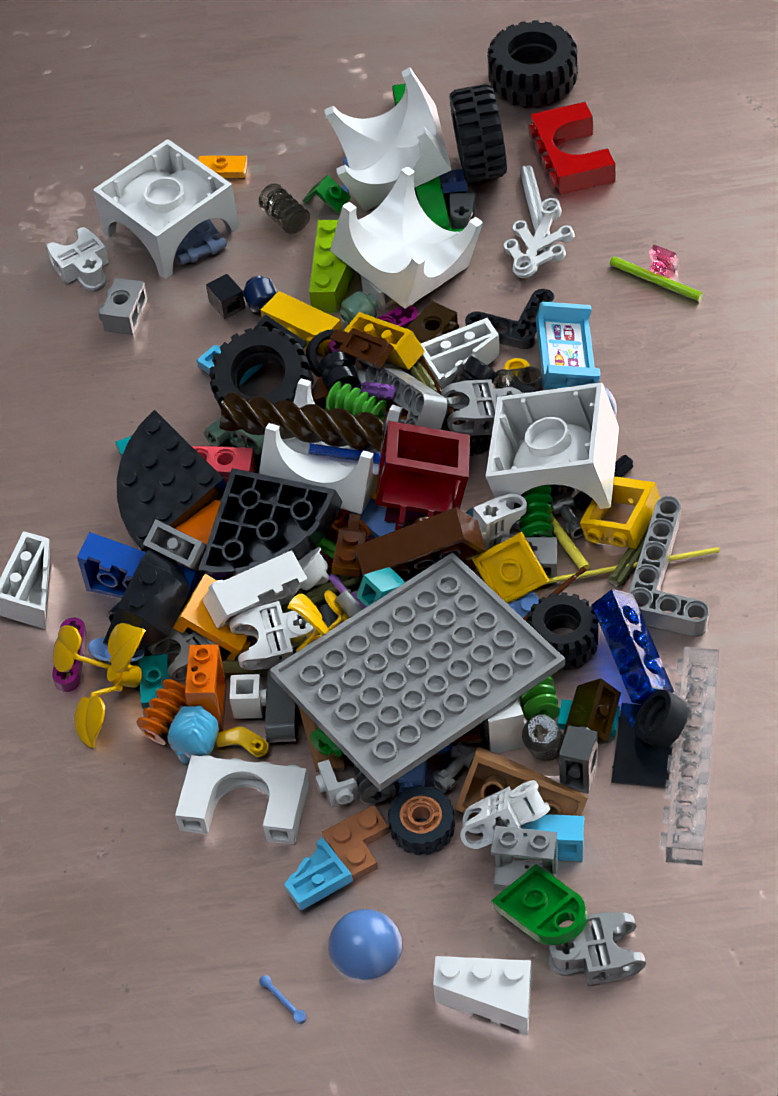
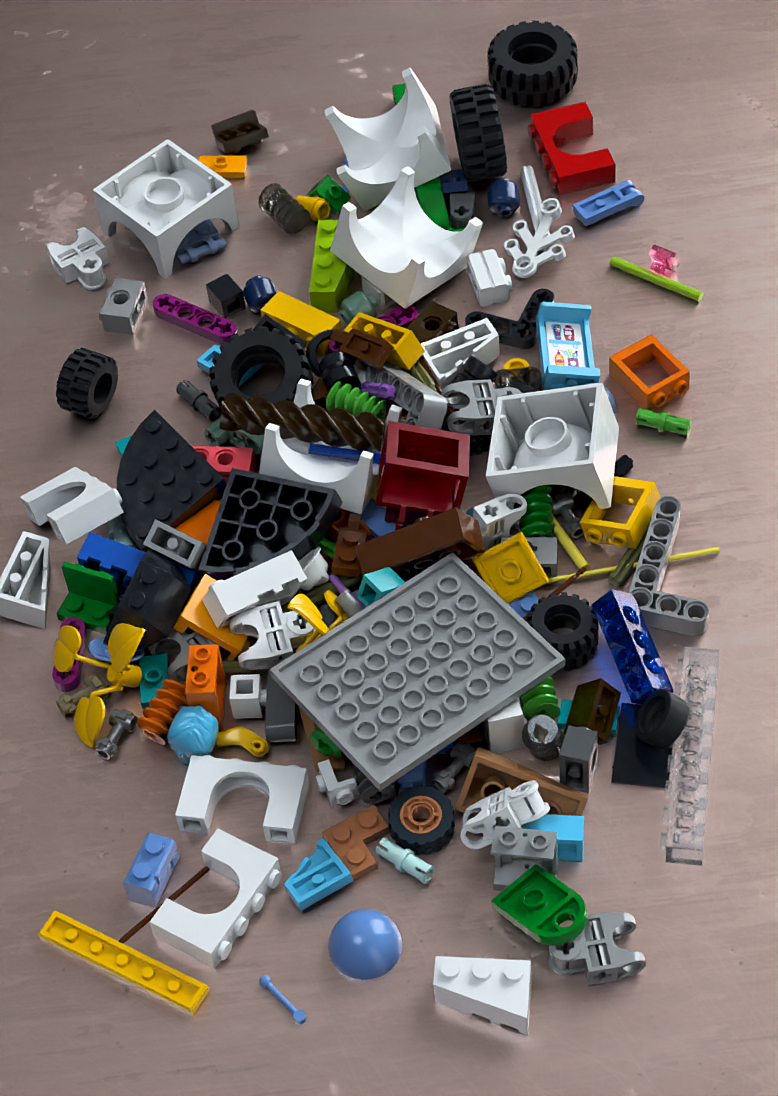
(72, 504): none -> white arch
(87, 383): none -> black tyre
(89, 597): none -> green bracket
(93, 682): none -> dark tan bar
(118, 531): none -> light aqua pin
(121, 721): none -> flat silver bar
(124, 962): none -> yellow tile
(136, 928): none -> reddish brown piece
(151, 870): none -> medium blue brick
(192, 322): none -> magenta beam
(198, 400): none -> dark grey pin
(212, 935): none -> white arch
(239, 132): none -> dark brown bracket
(317, 207): none -> yellow cone
(405, 860): none -> light aqua pin
(488, 277): none -> white brick
(503, 197): none -> dark blue head
(608, 202): none -> medium blue plate
(640, 353): none -> orange window
(663, 421): none -> bright green pin

